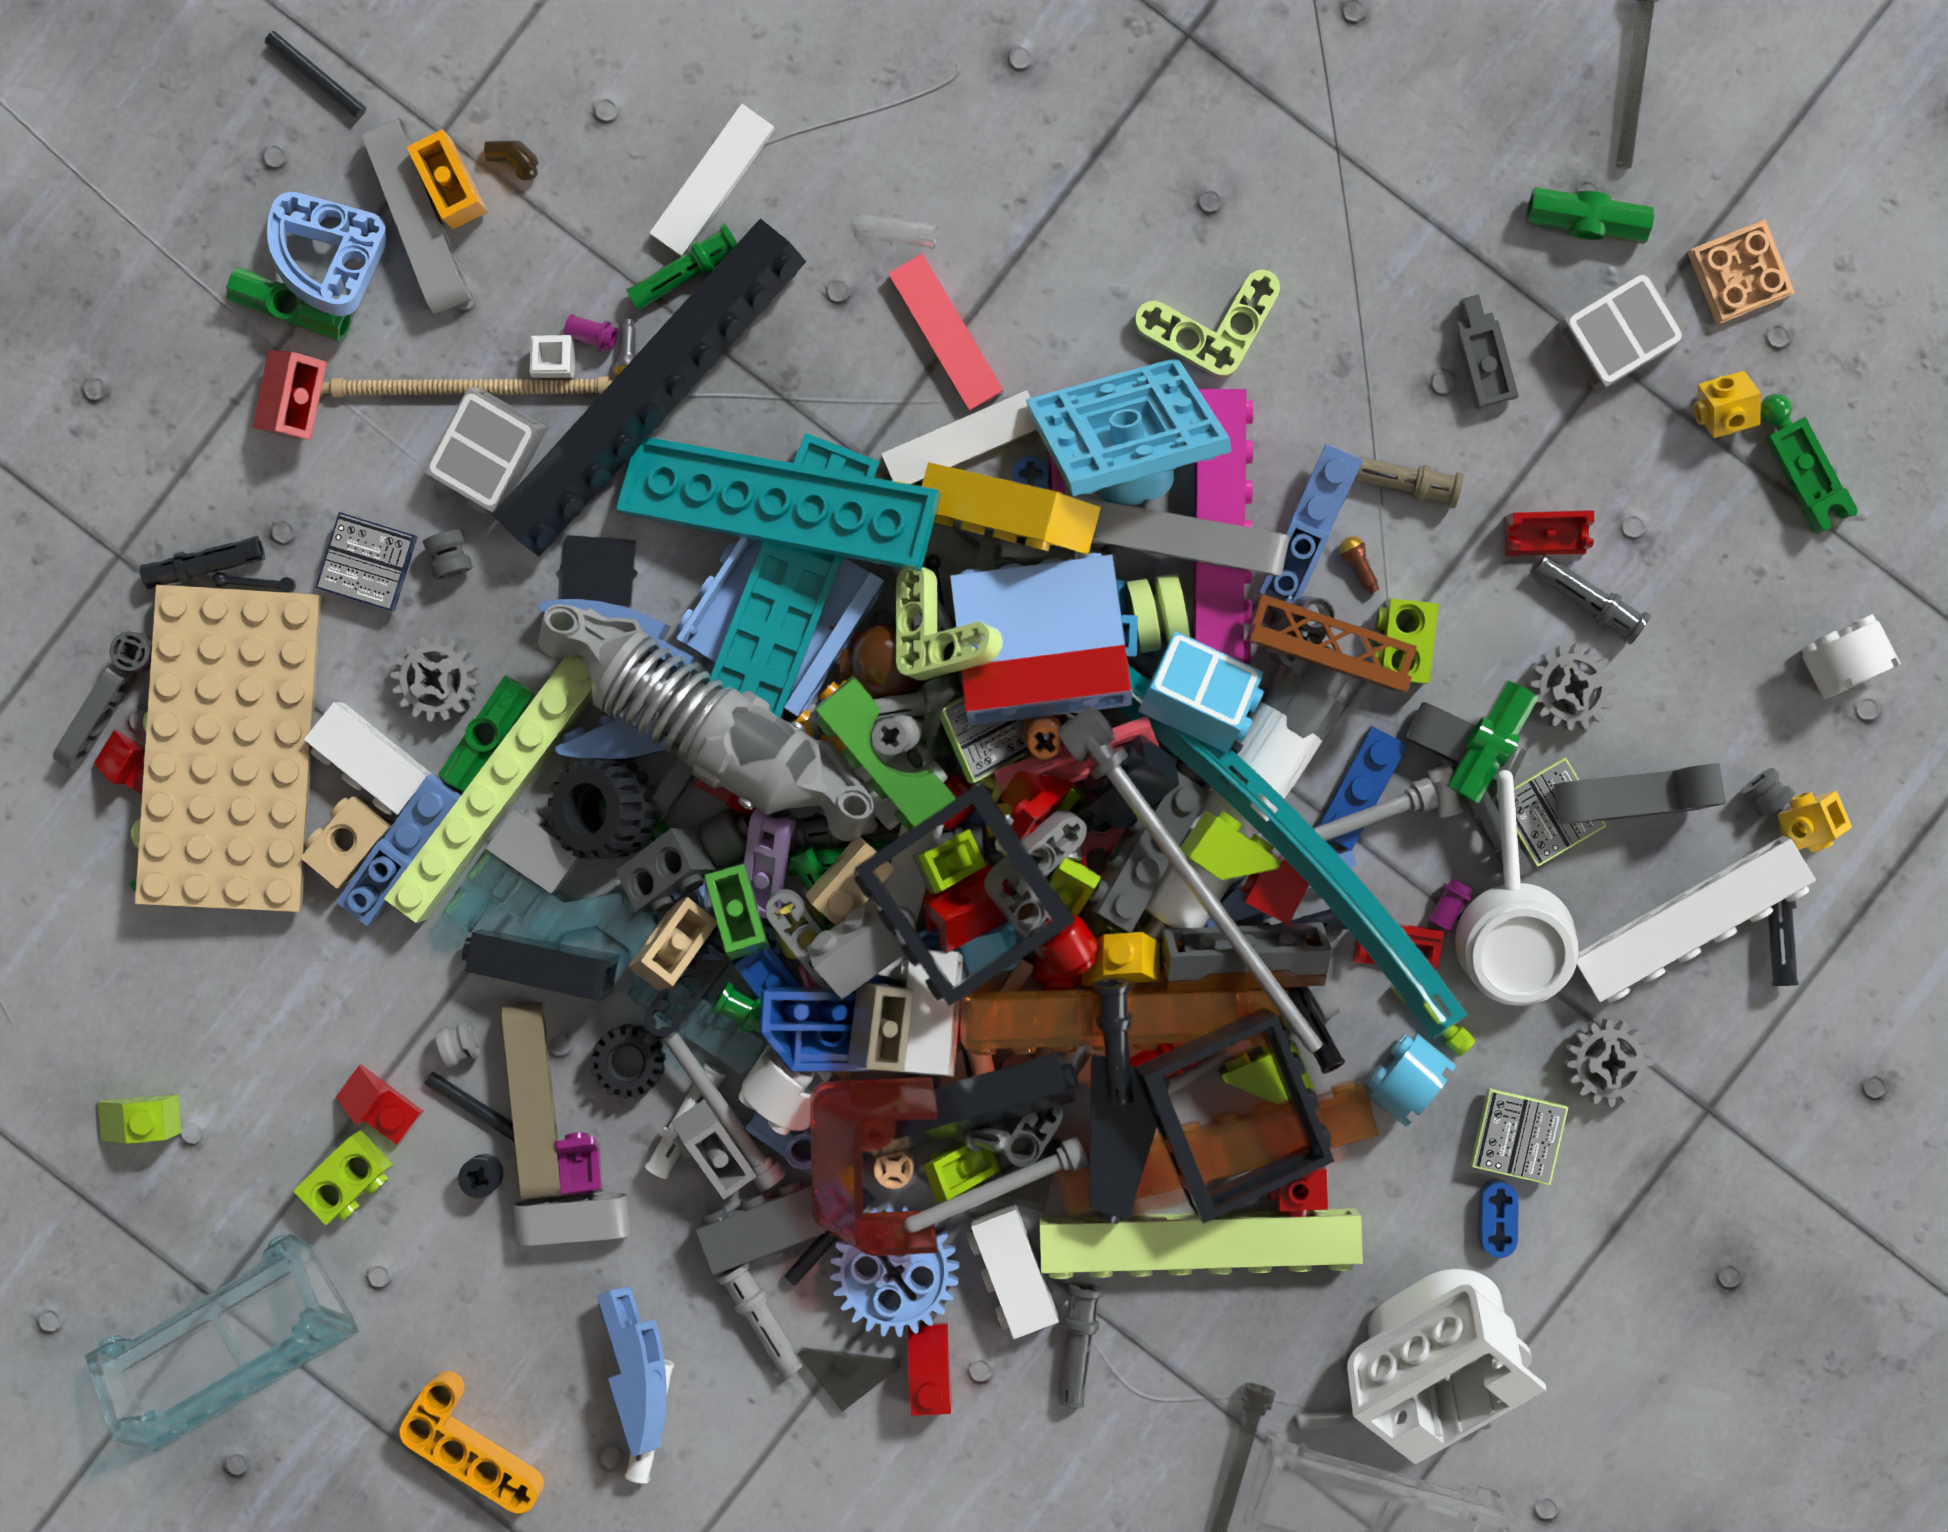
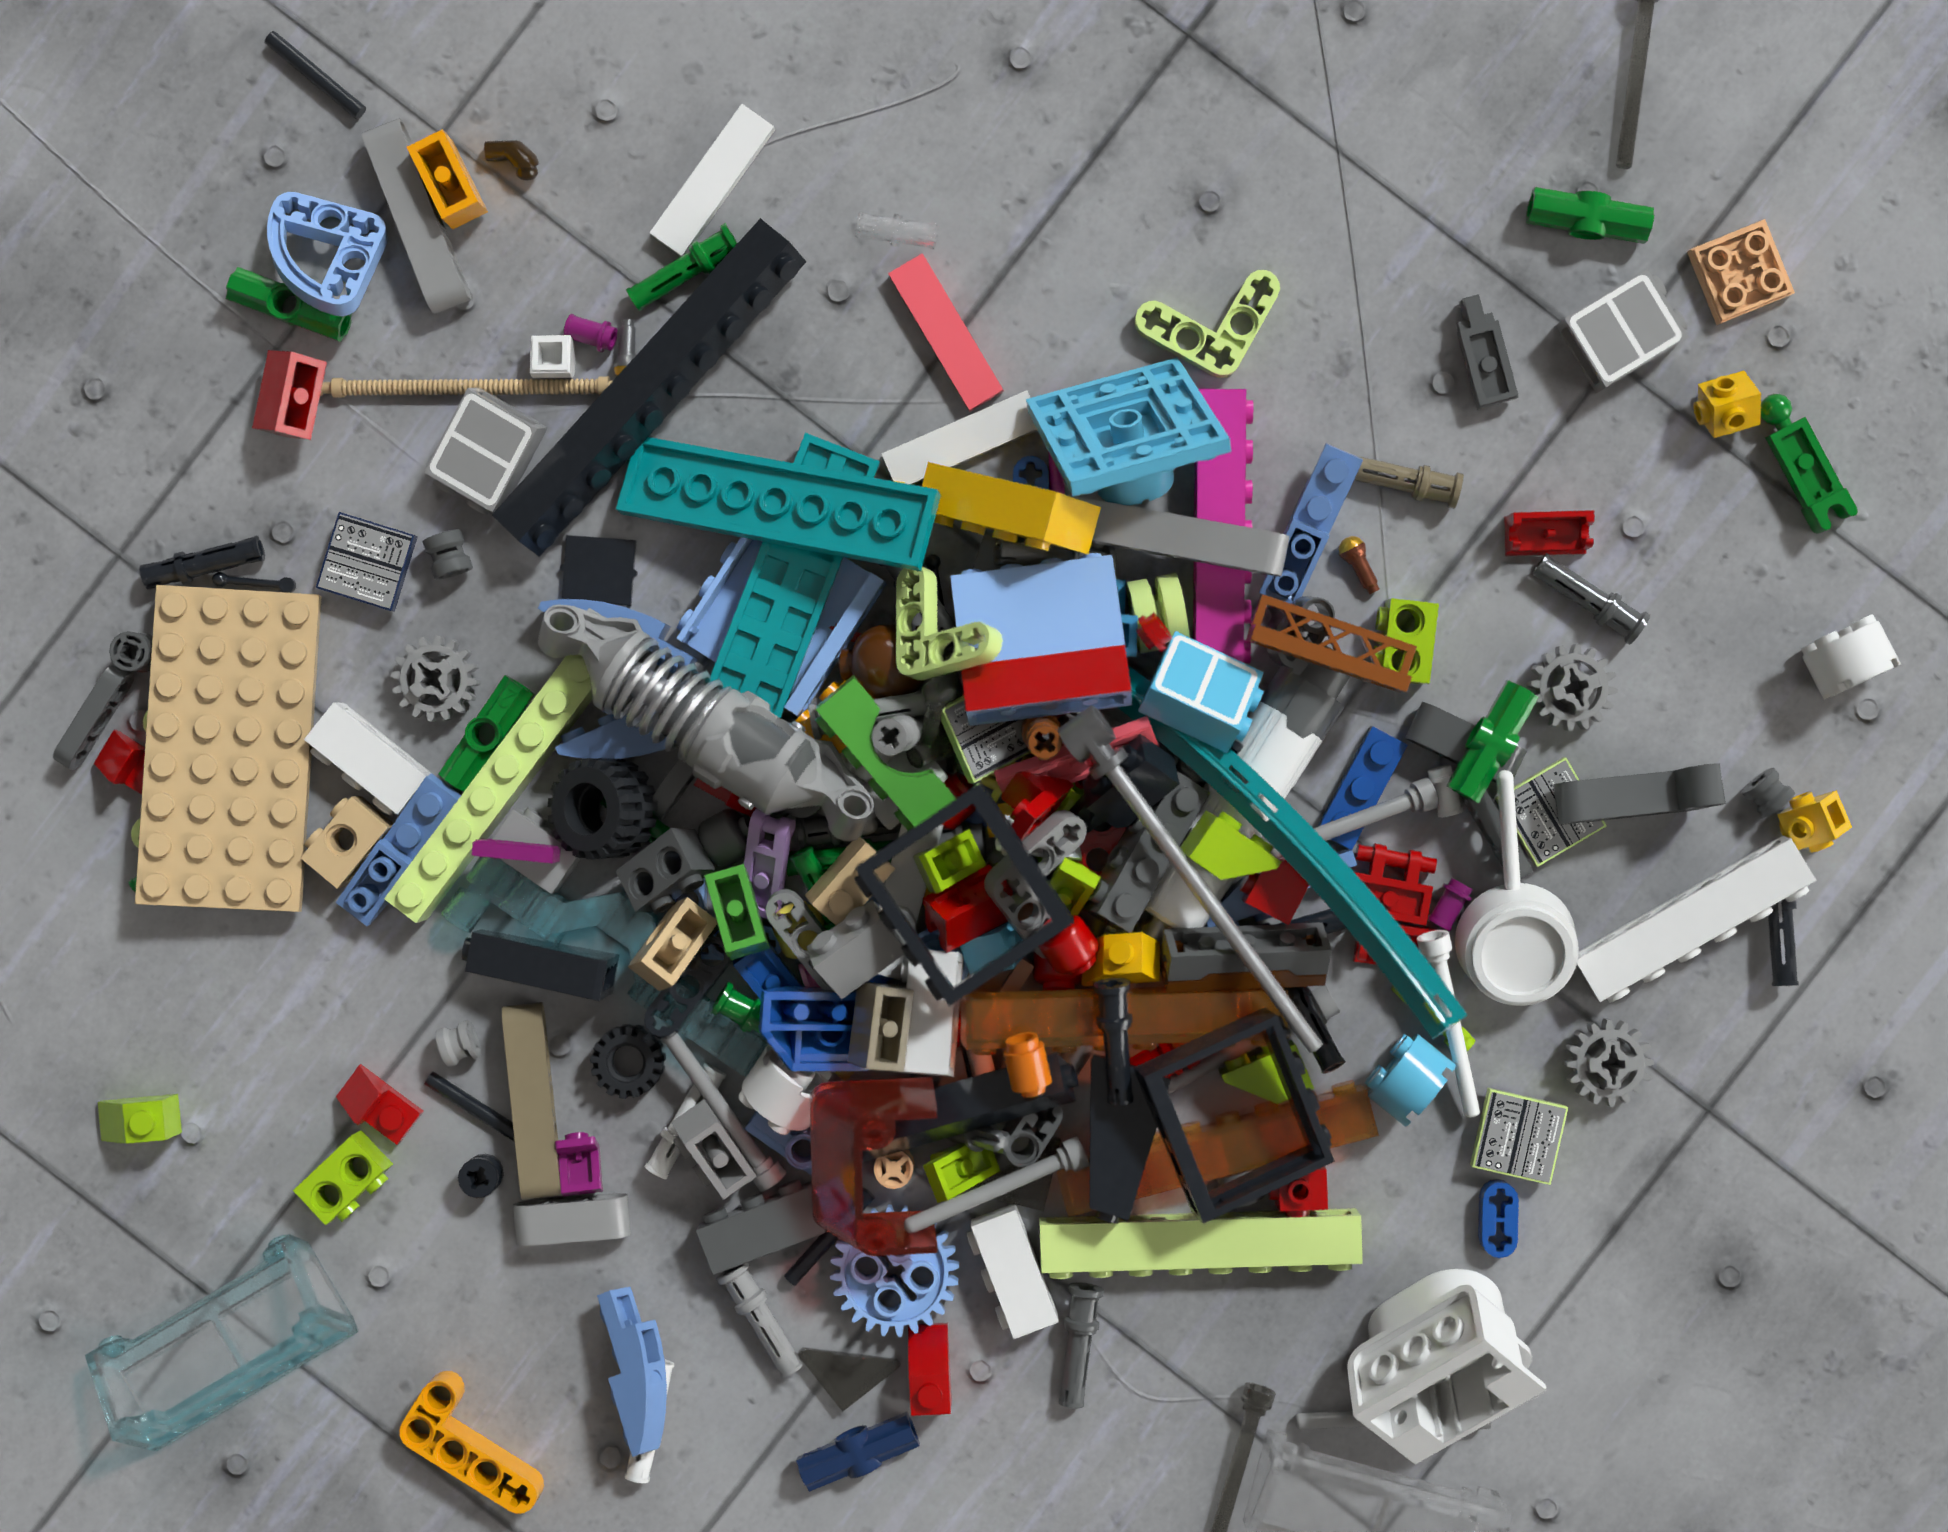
(516, 850): none -> magenta tile
(857, 1451): none -> dark blue piece
(1027, 1064): none -> orange brick
(1153, 632): none -> red plate
(1404, 898): none -> red plate
(1435, 948): none -> white piece

